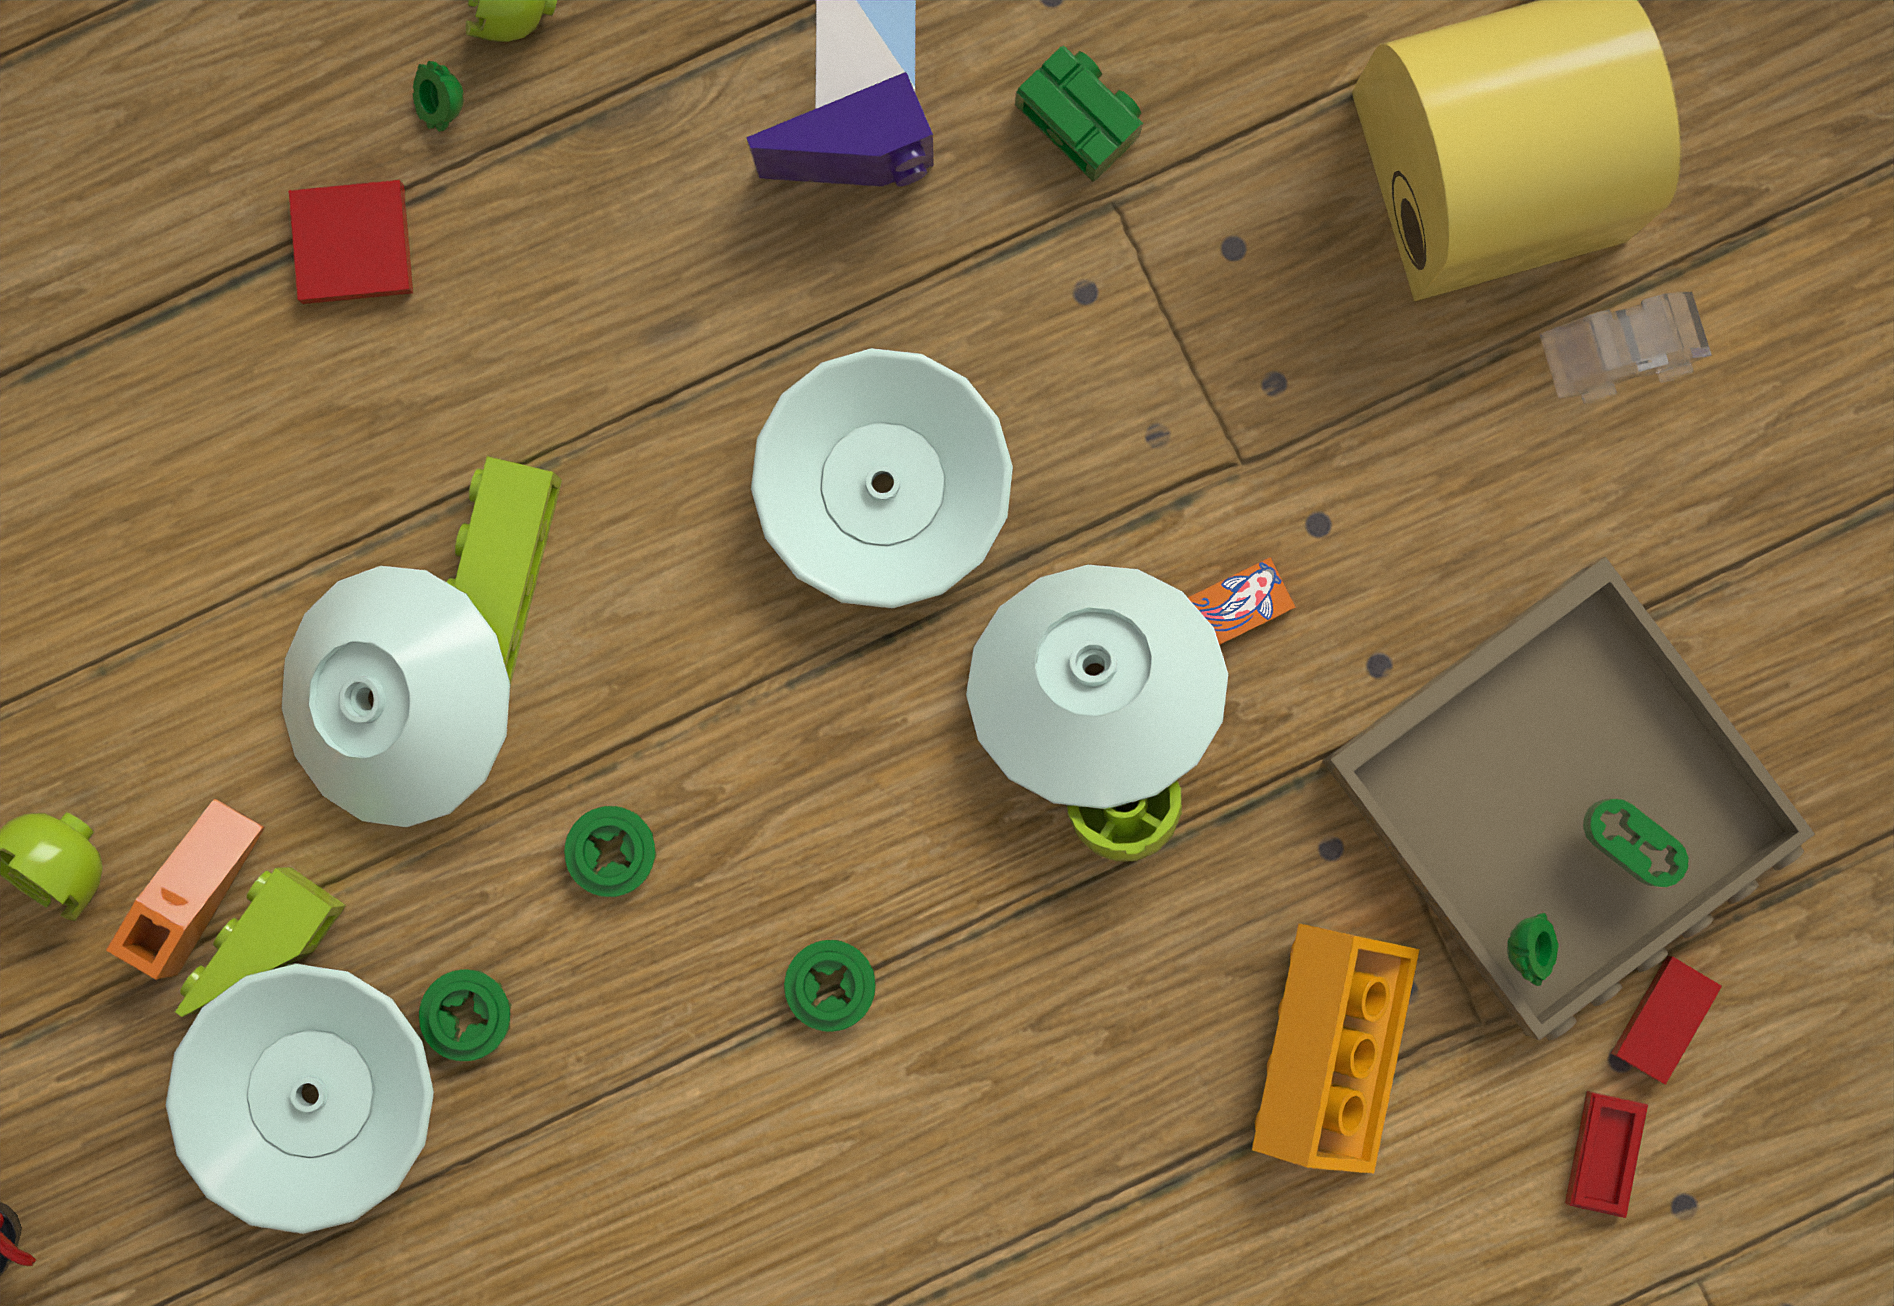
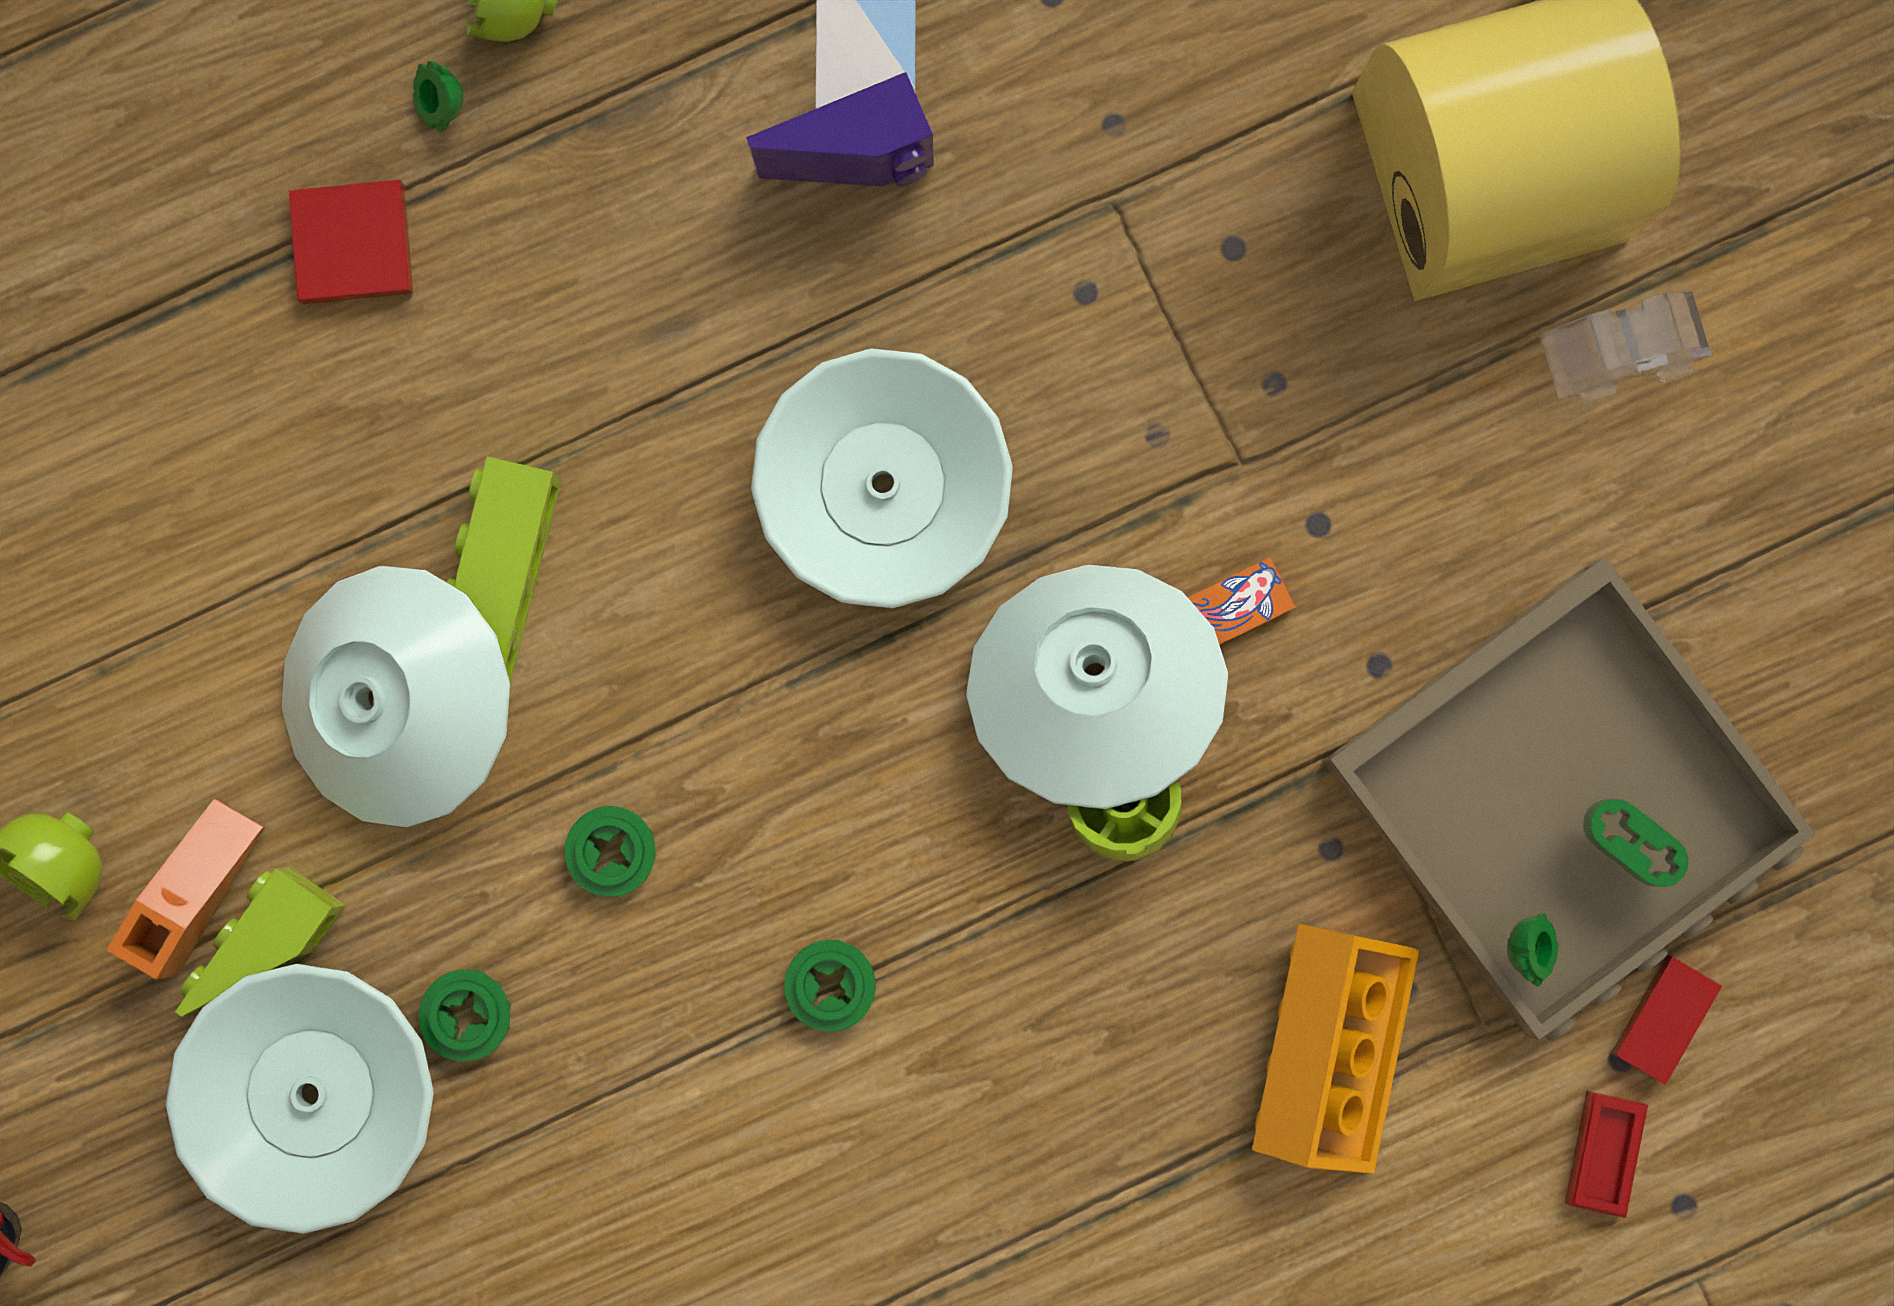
(1080, 111): green brick -> none

